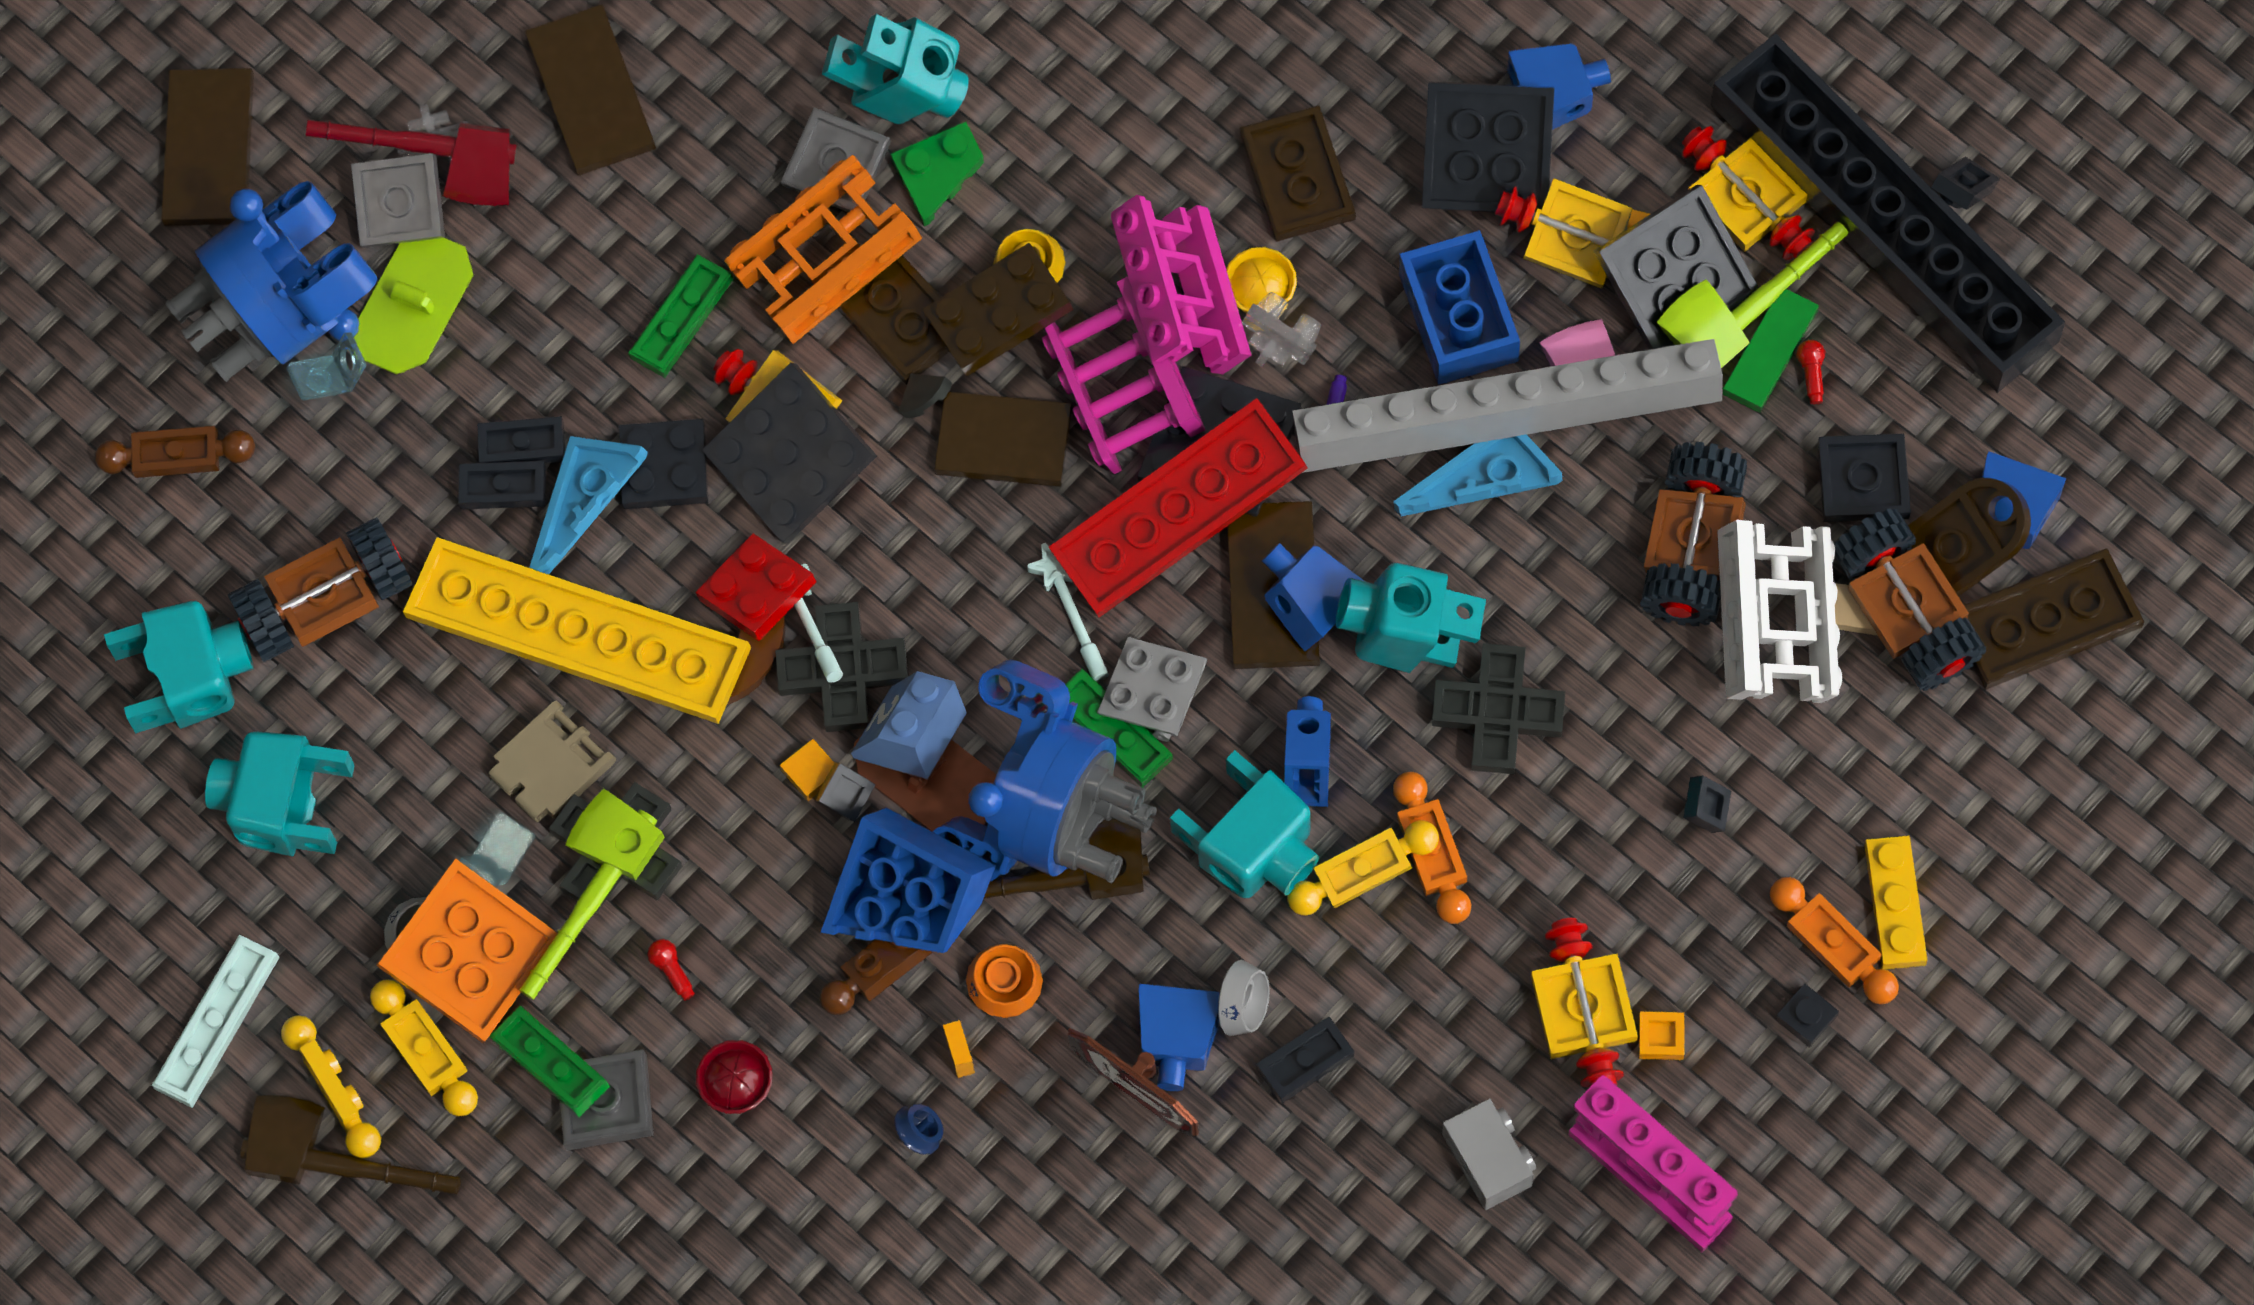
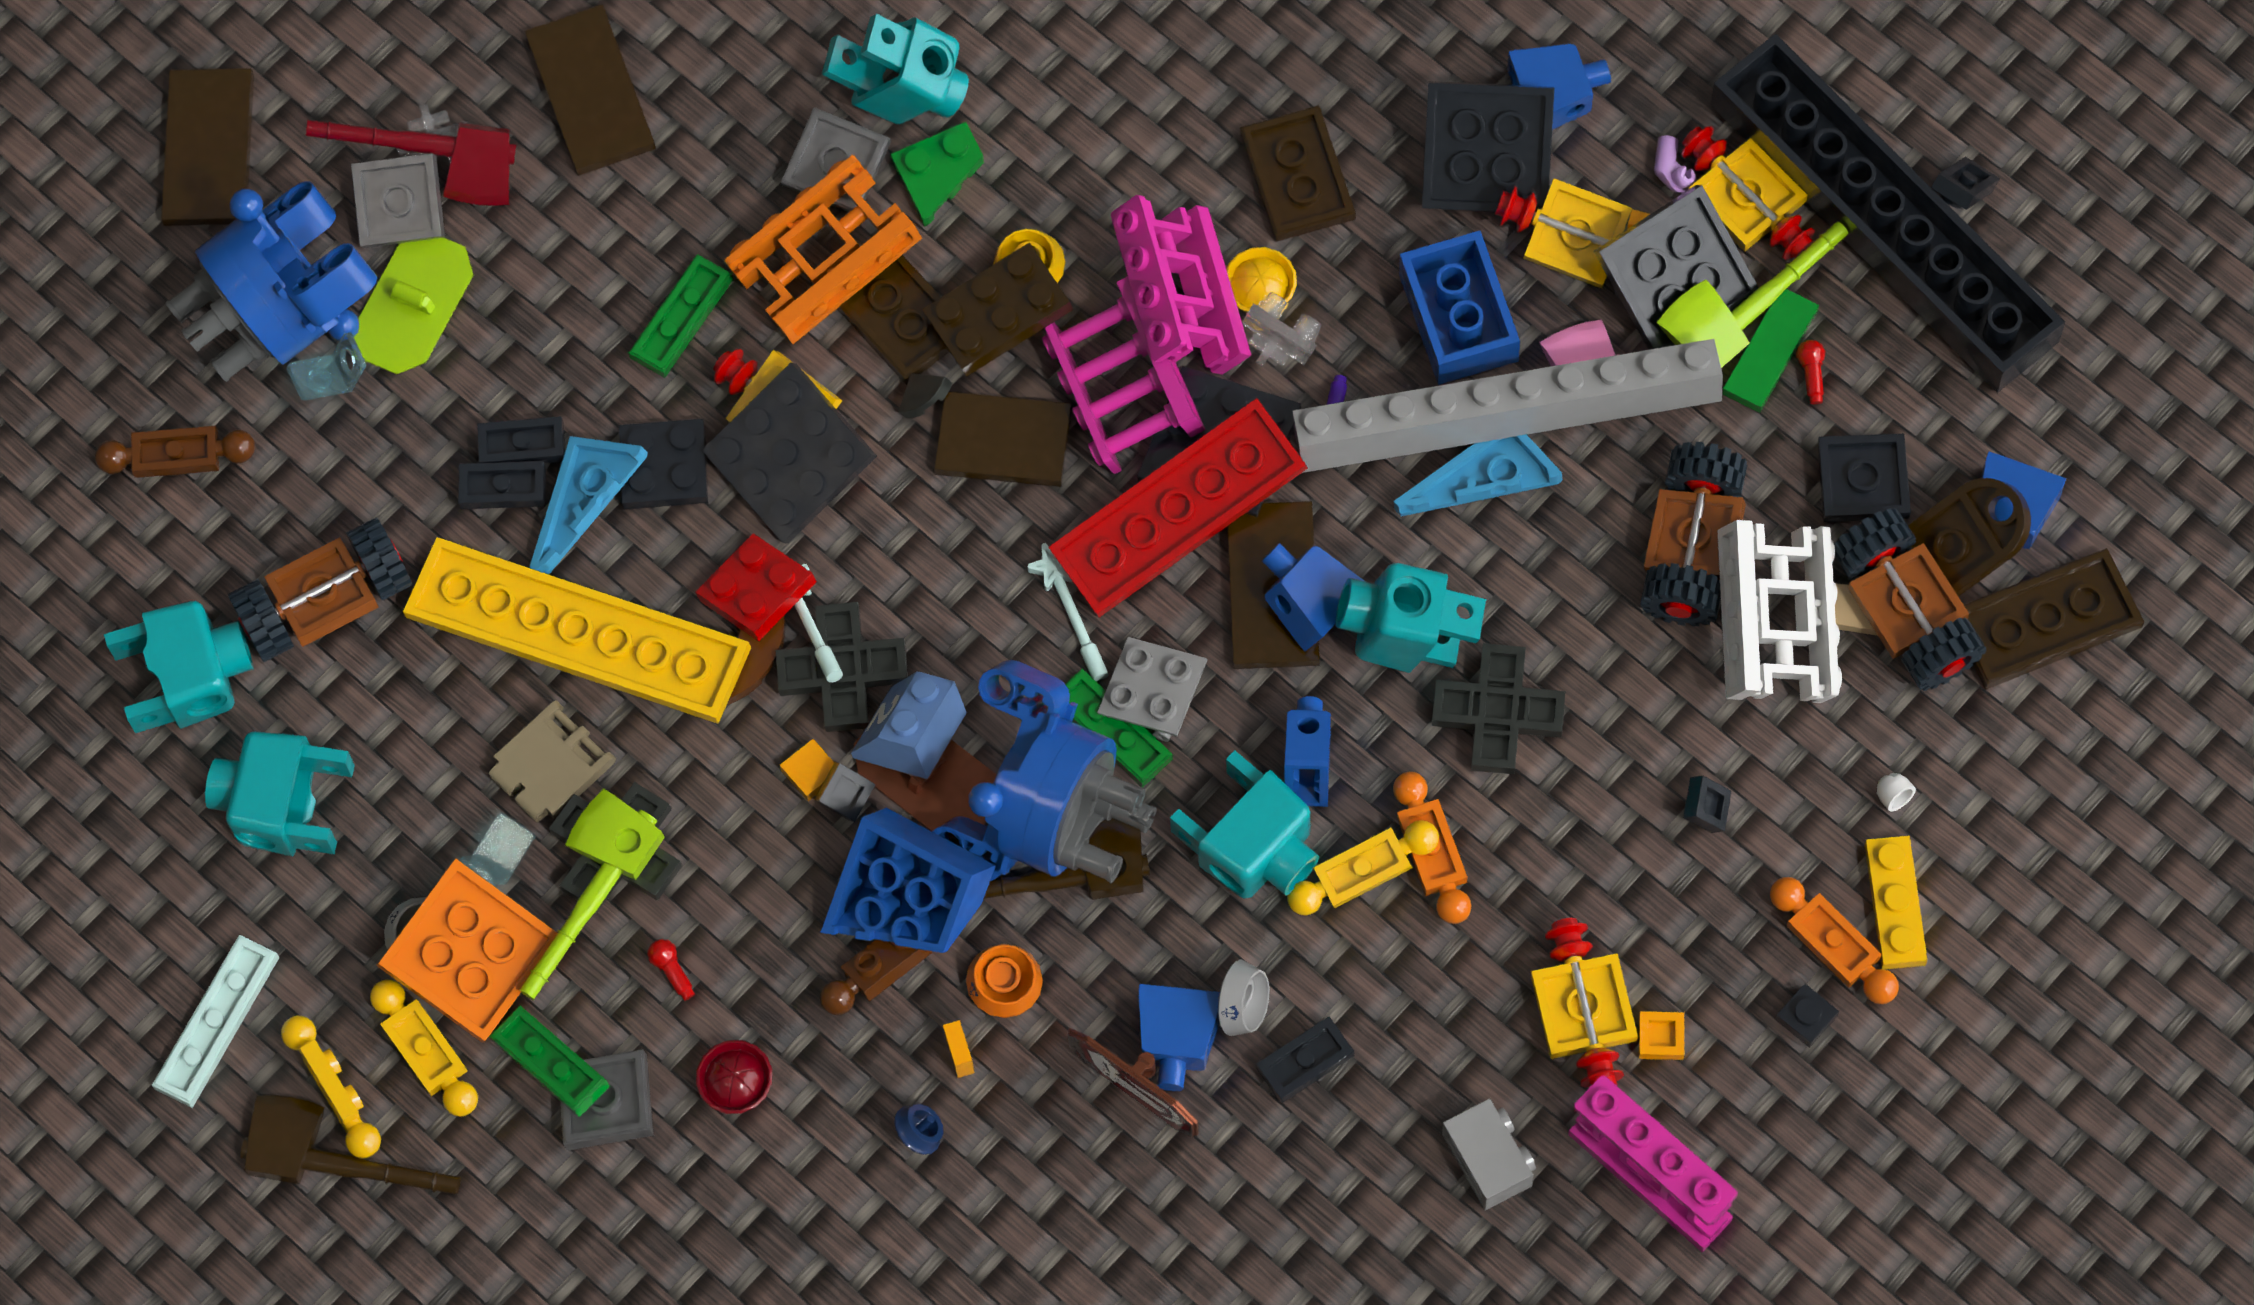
(1667, 168): none -> lavender arm
(1895, 791): none -> white hinge

